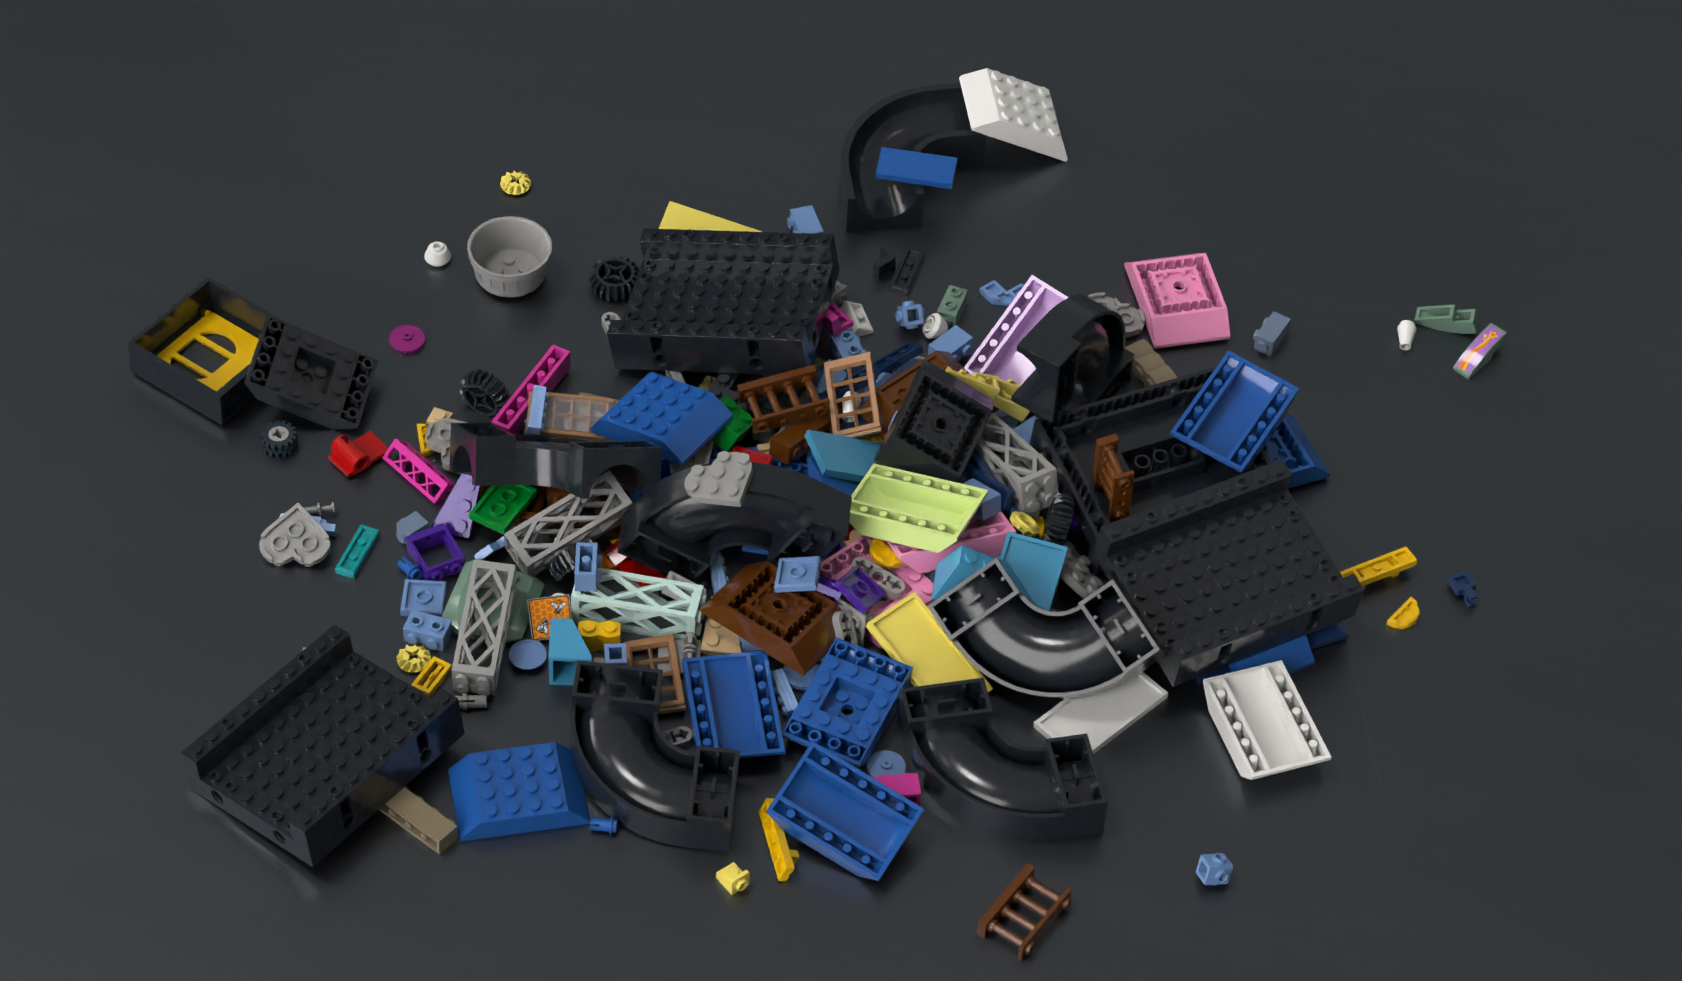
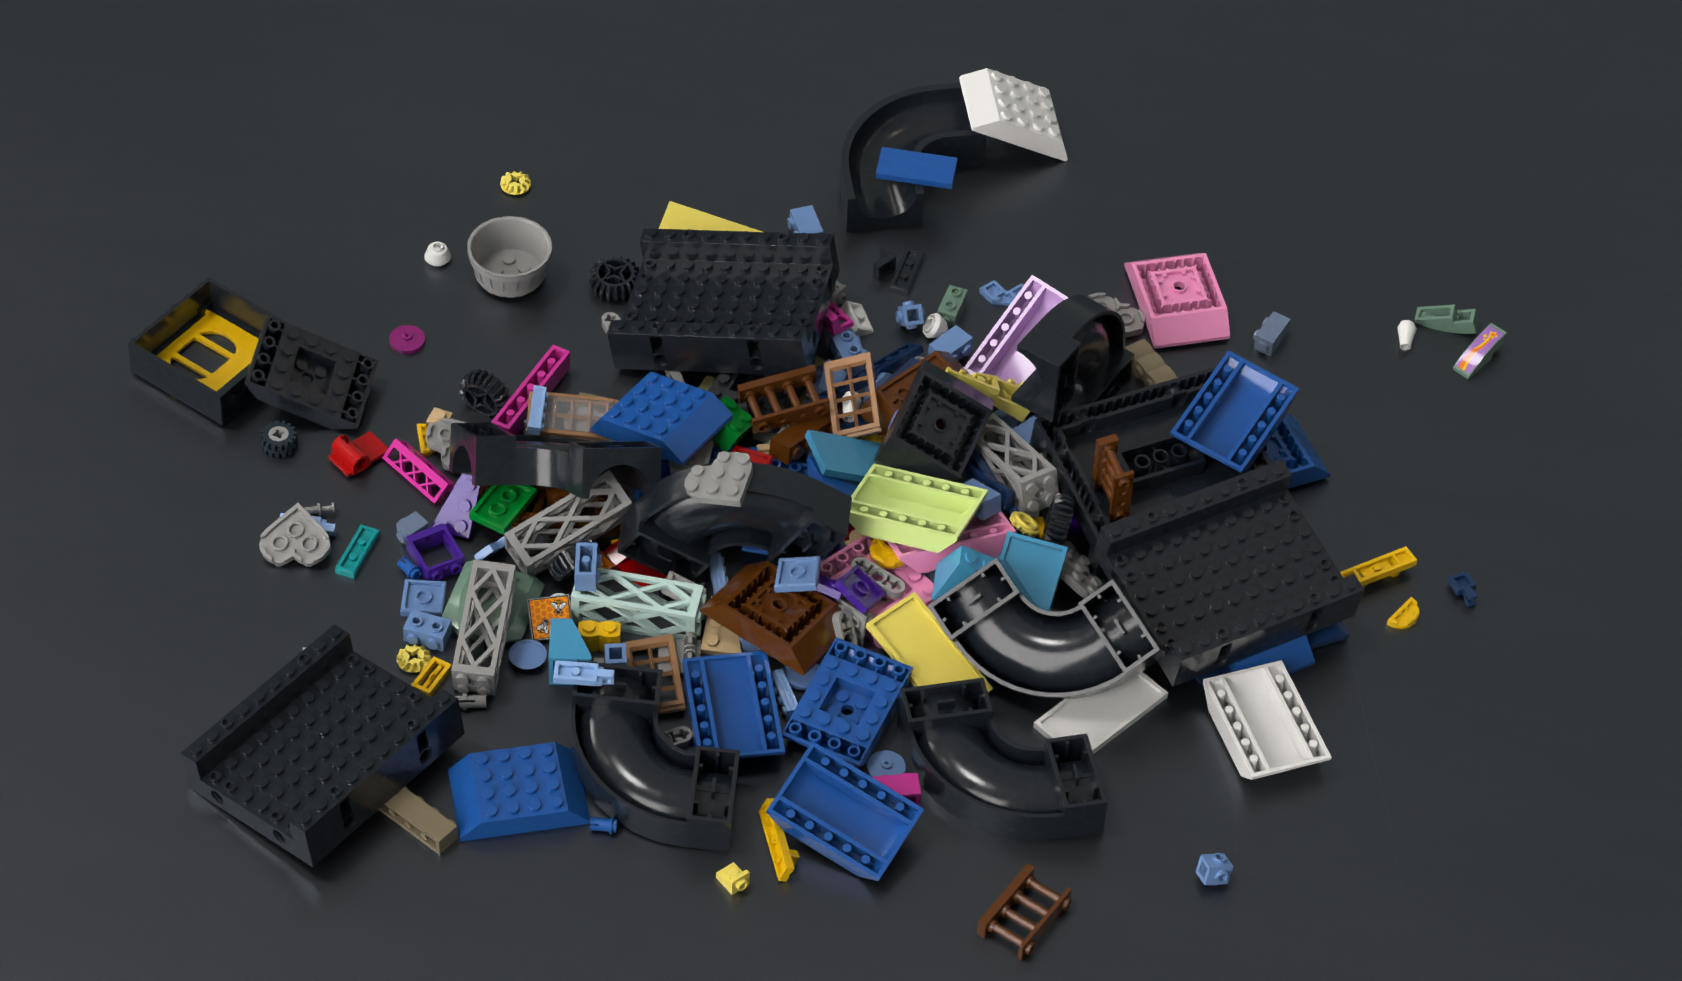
(582, 674): none -> light blue hinge

